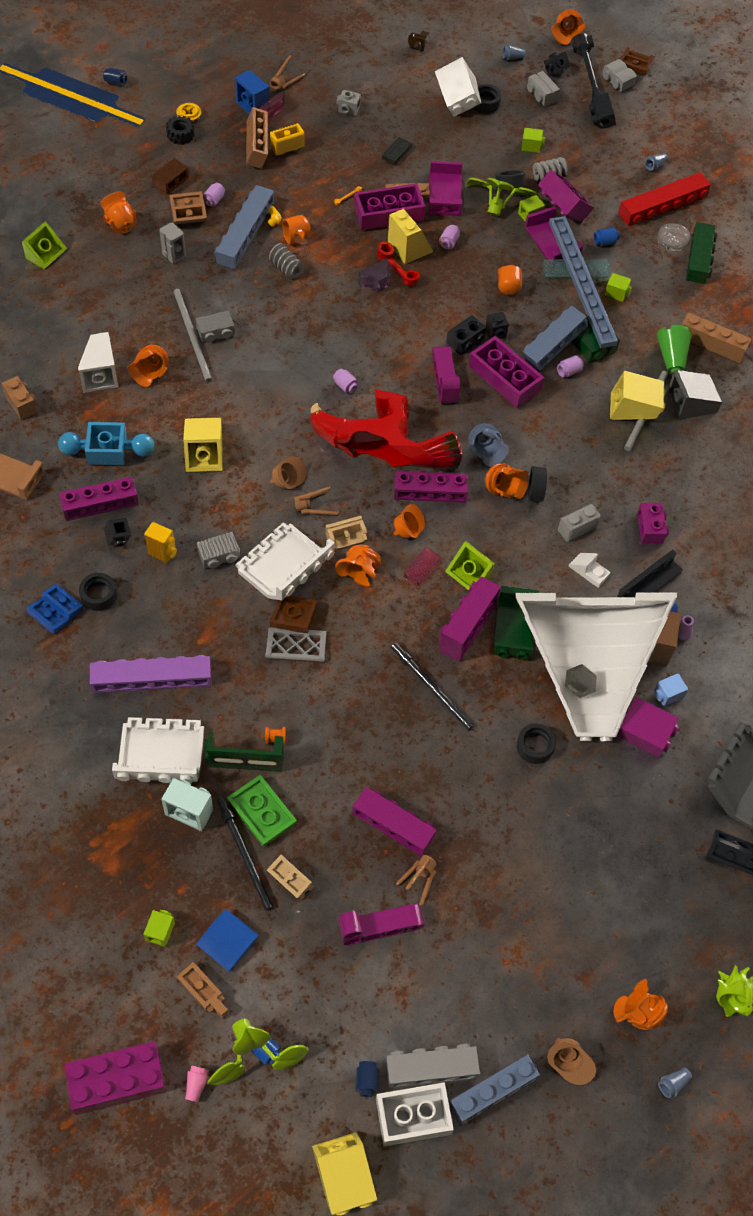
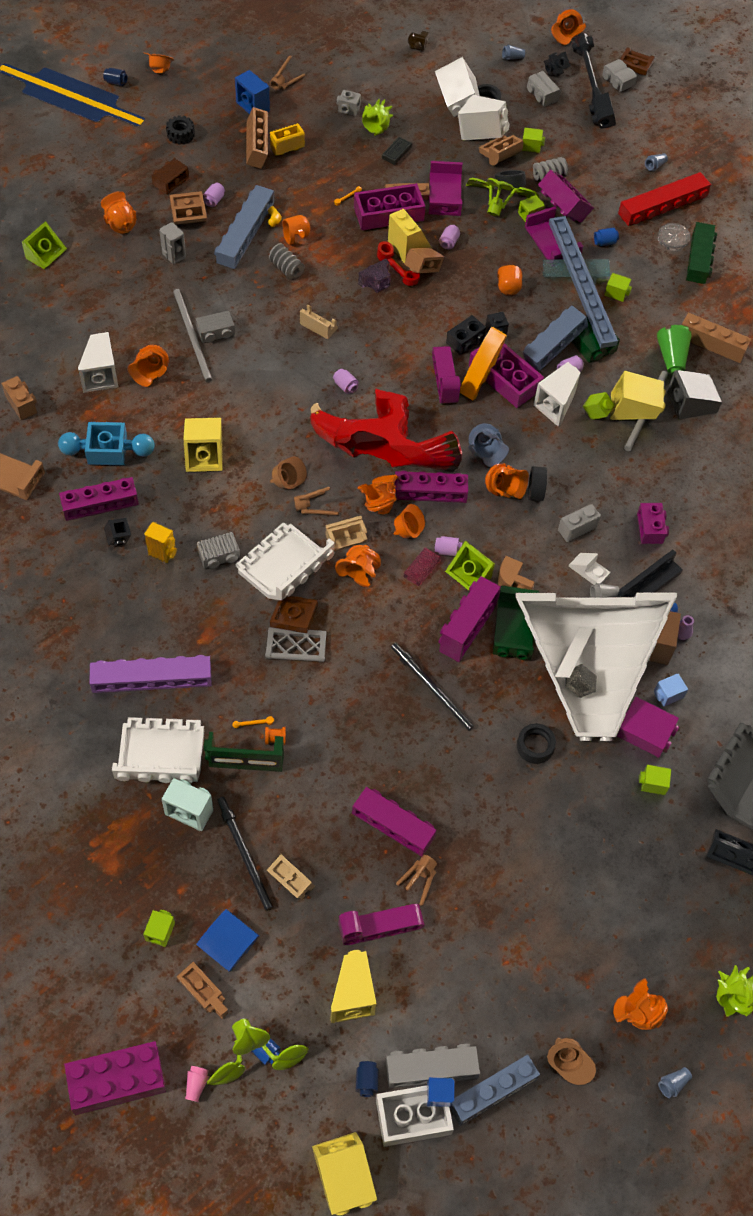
(54, 609): blue slope -> none
(98, 604): black tyre -> none
(159, 63): none -> orange piece
(189, 108): yellow gear -> none
(261, 810): bright green plate -> none
(269, 720): none -> light orange hinge
(274, 105): clear pink plate -> none
(317, 323): none -> tan hinge
(354, 989): none -> light yellow slope
(376, 117): none -> lime hair
(380, 494): none -> orange helmet
(423, 260): none -> medium nougat brick
(440, 1092): none -> blue piece
(447, 546): none -> lavender brick
(482, 363): none -> light orange slope
(483, 118): none -> white slope
(501, 148): none -> medium nougat brick
(510, 575): none -> medium nougat brick
(557, 392): none -> white slope
(574, 652): none -> white sticker
(598, 405): none -> lime brick
(603, 591): none -> light grey cone
(655, 779): none -> lime brick

